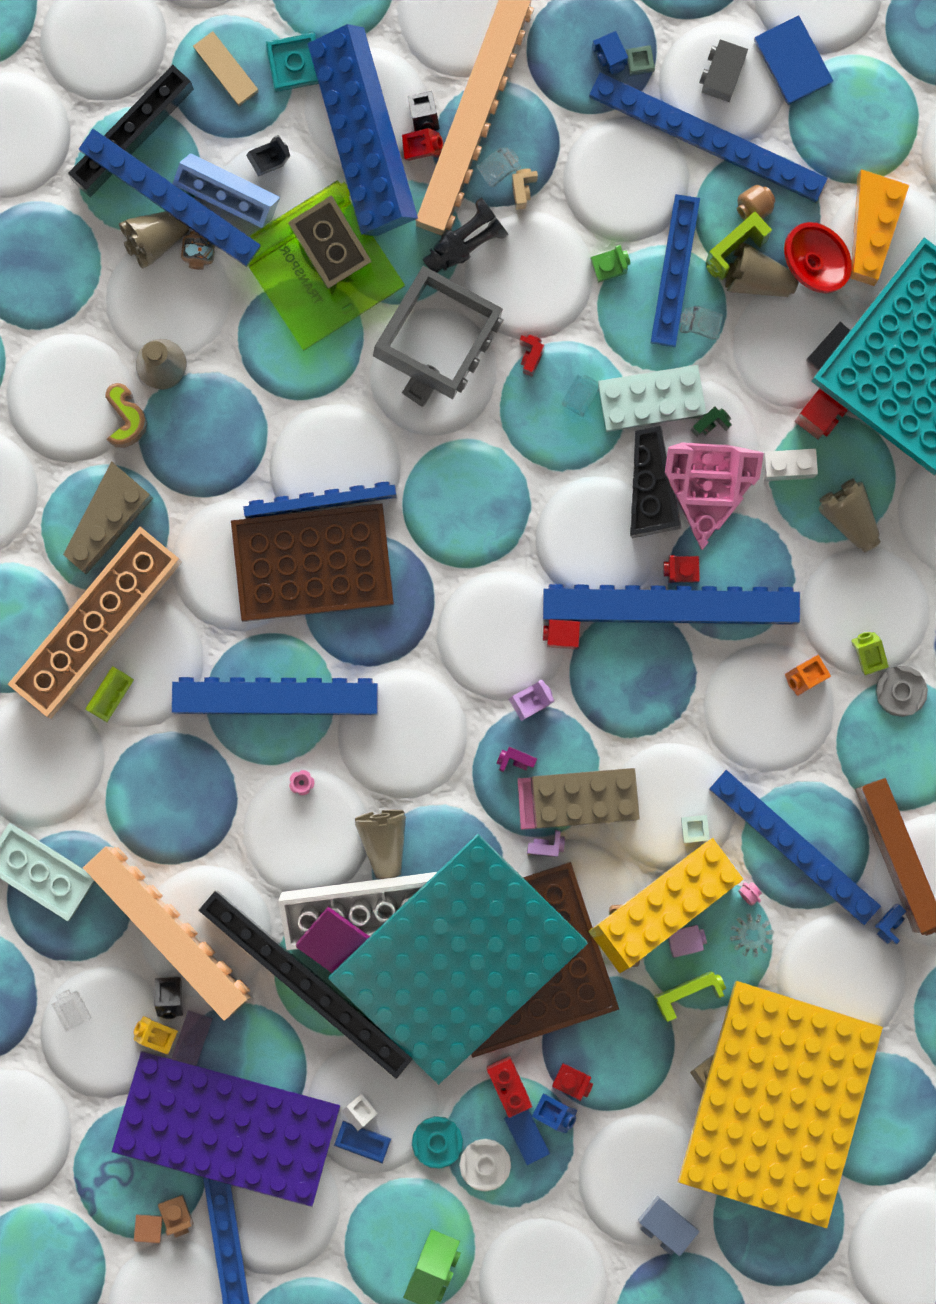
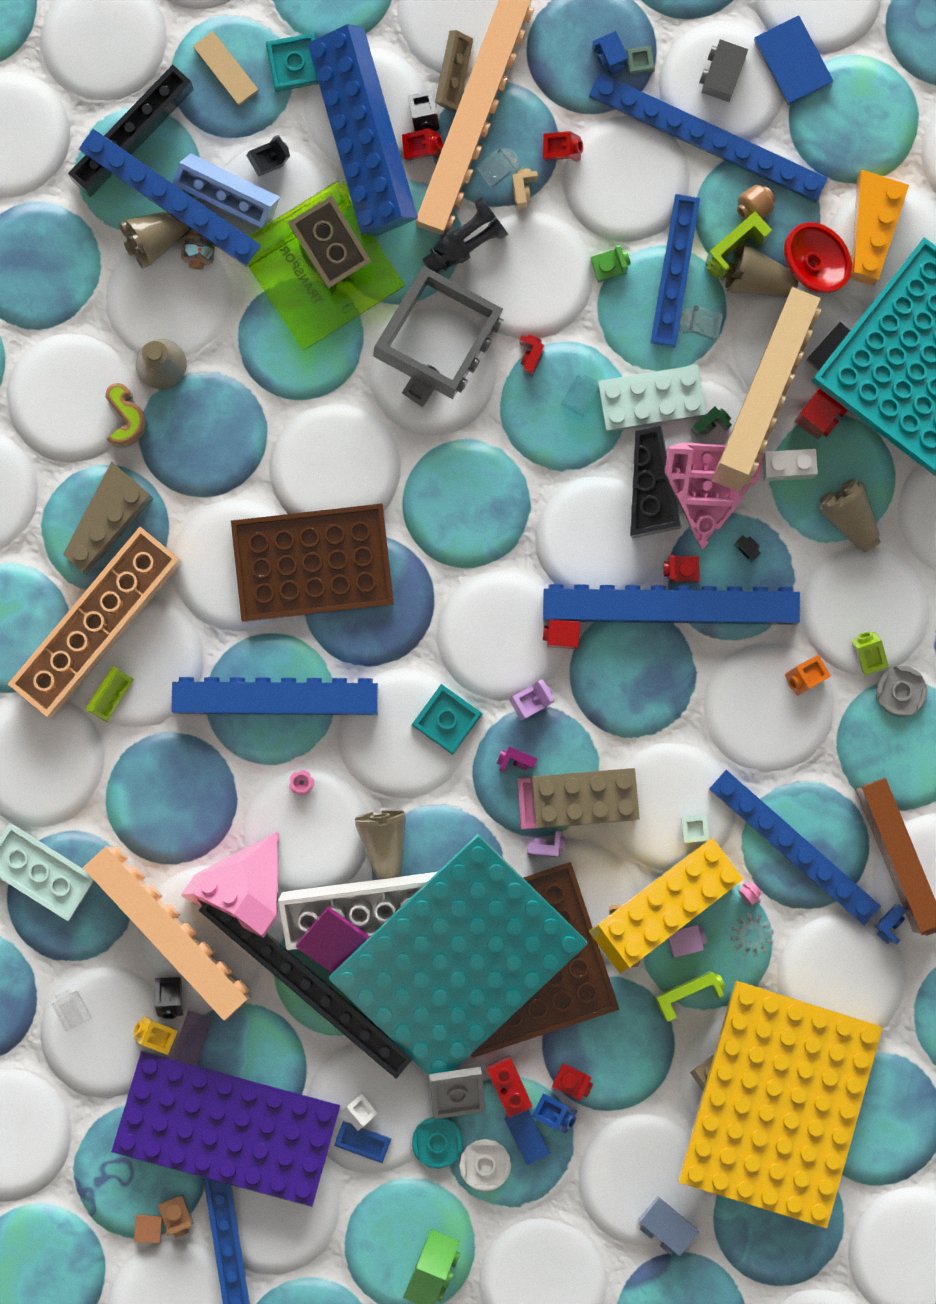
(242, 885): none -> bright pink wedge
(330, 499): blue plate -> none
(447, 719): none -> teal tile
(453, 70): none -> dark tan plate
(457, 1092): none -> light grey plate
(562, 146): none -> red bracket
(748, 547): none -> black plate
(768, 390): none -> tan brick

